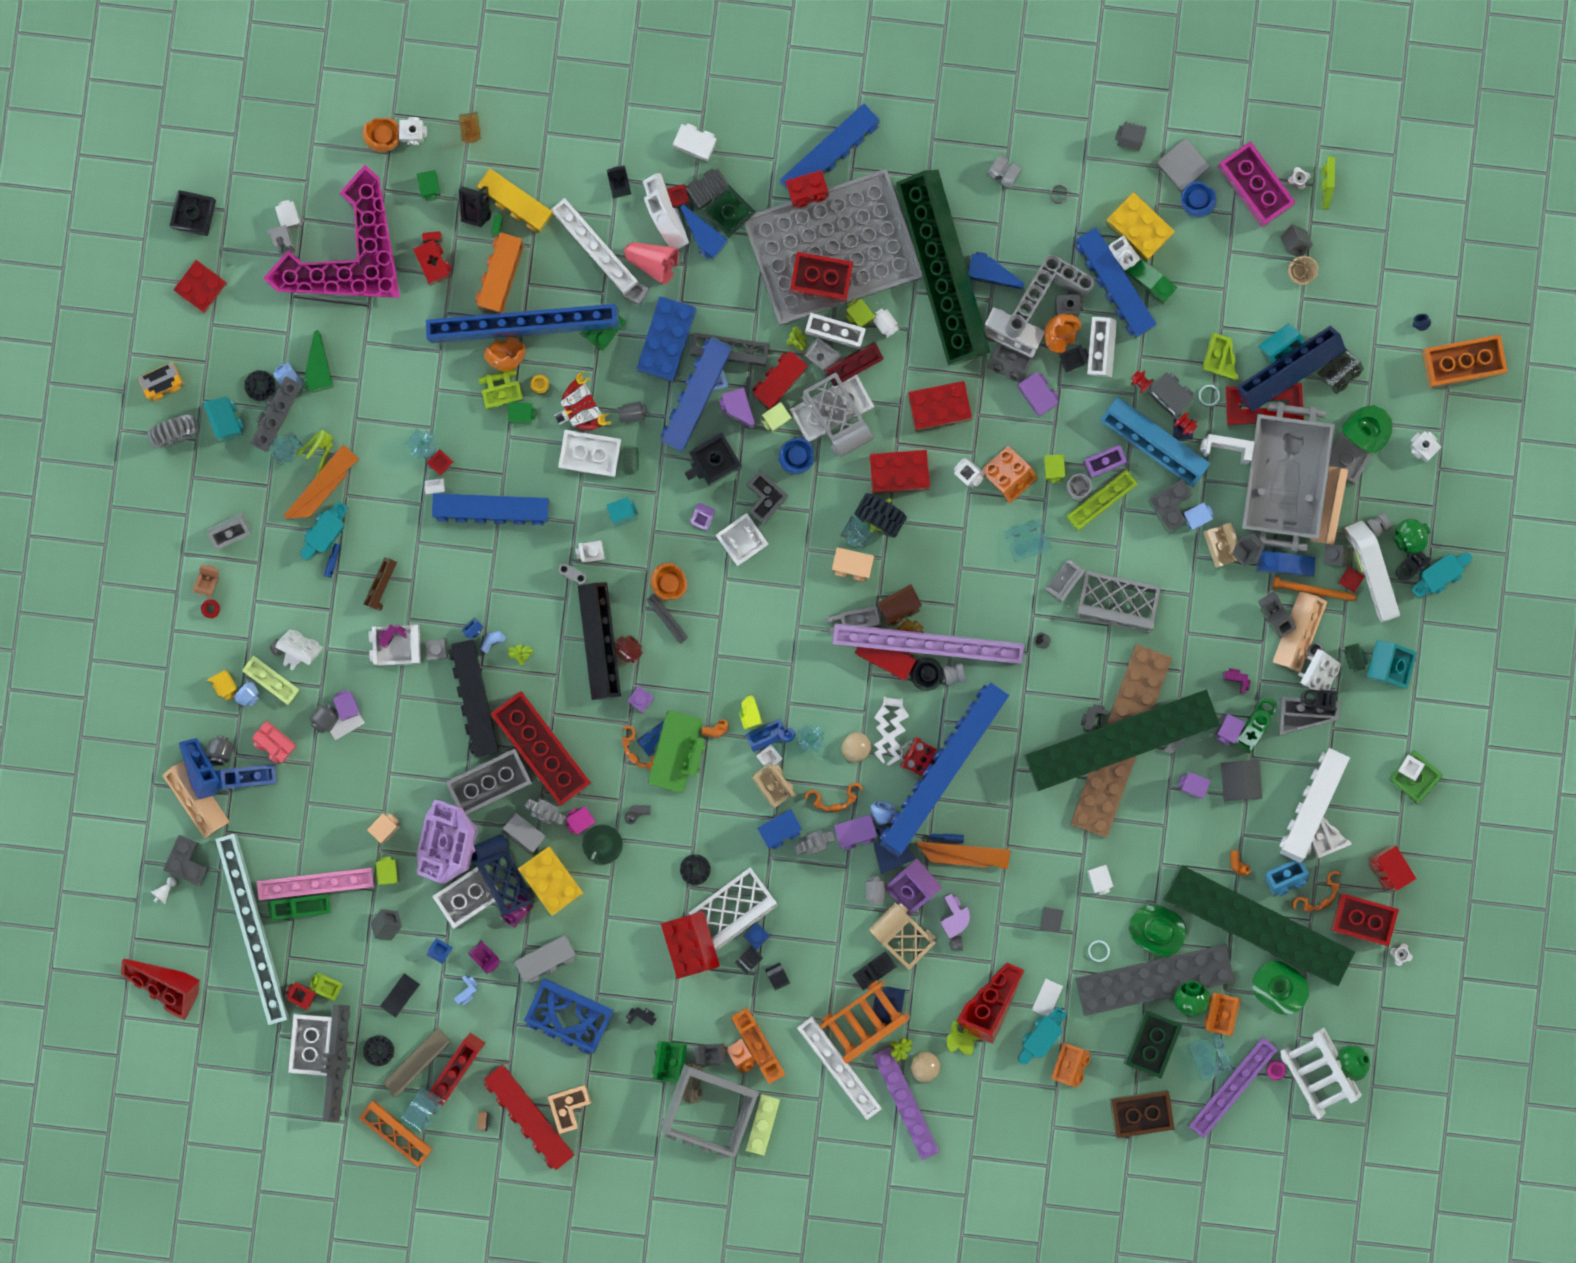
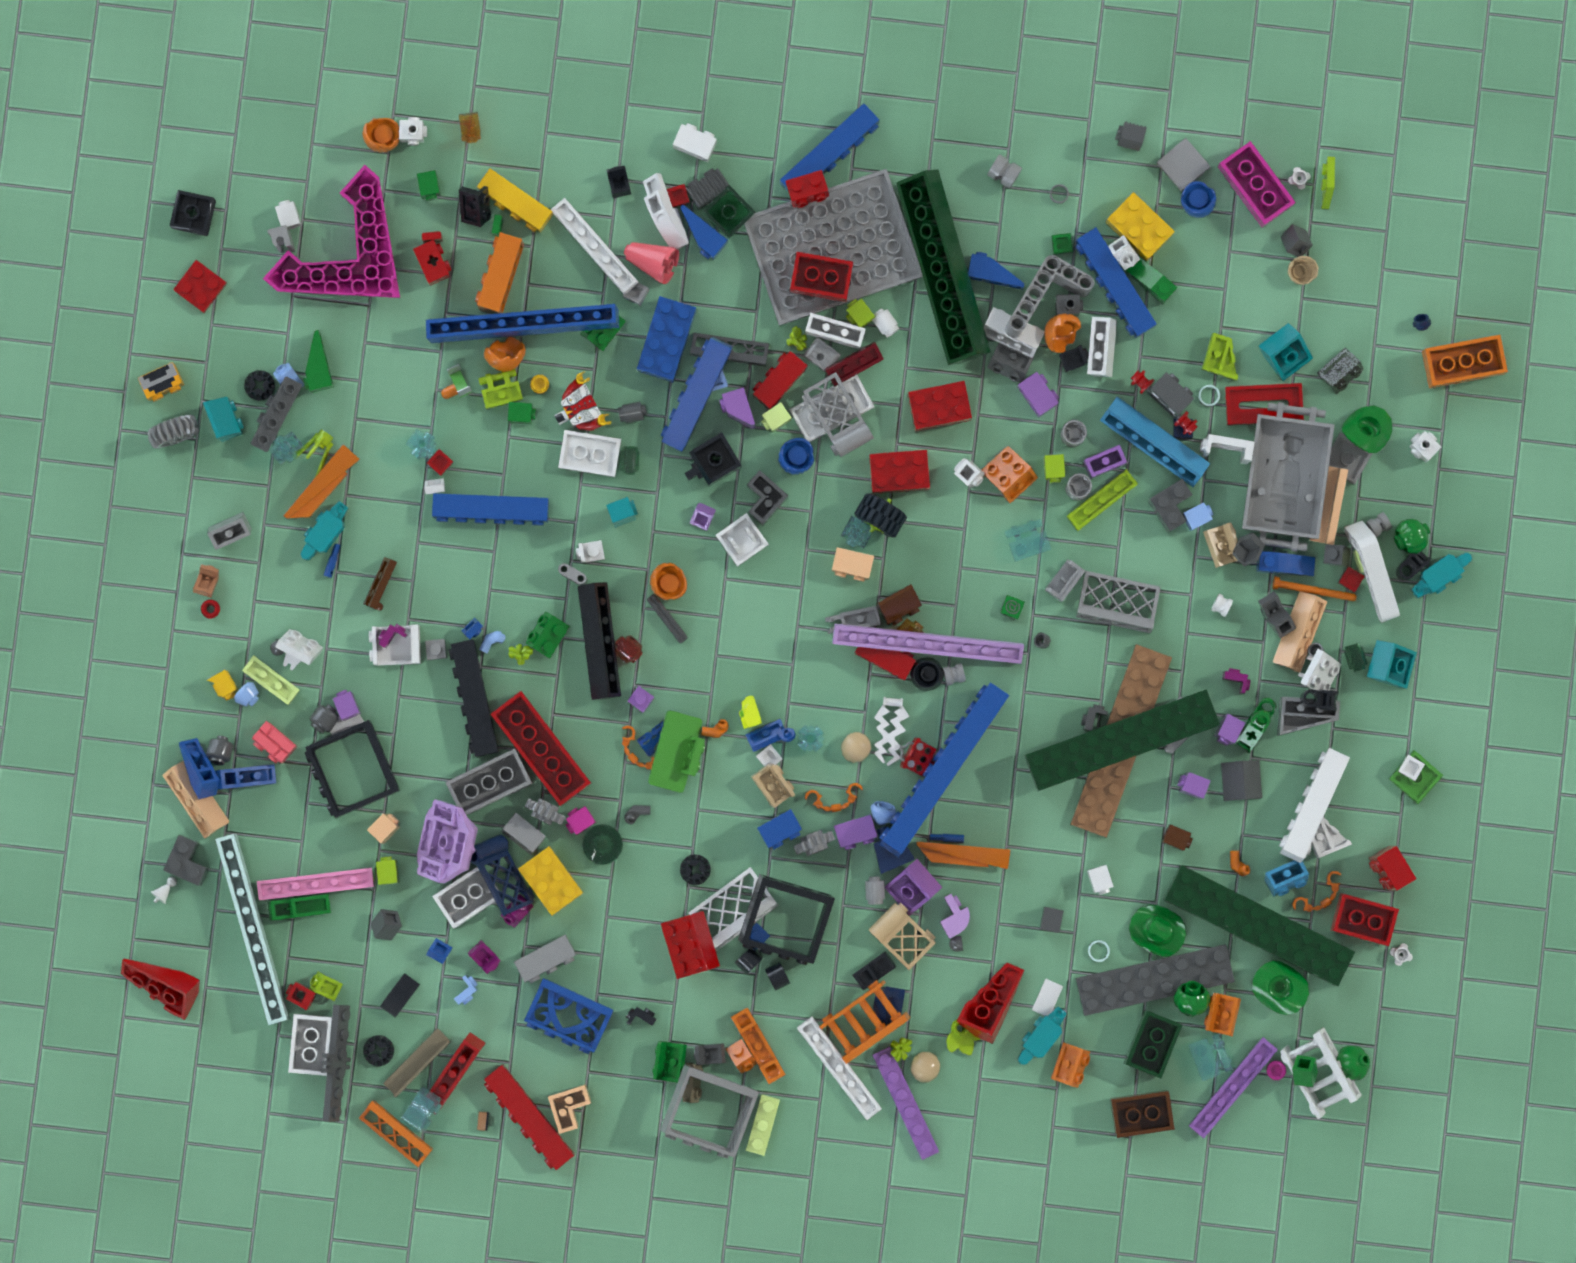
(318, 772): none -> black window
(459, 386): none -> piece
(547, 634): none -> green bracket
(753, 908): none -> black window
(1012, 607): none -> green tile
(1062, 243): none -> green tile
(1073, 433): none -> light grey wheel
(1177, 838): none -> reddish brown brick
(1222, 605): none -> white wheel
(1291, 368): dark blue brick -> none
(1304, 1071): none -> green brick

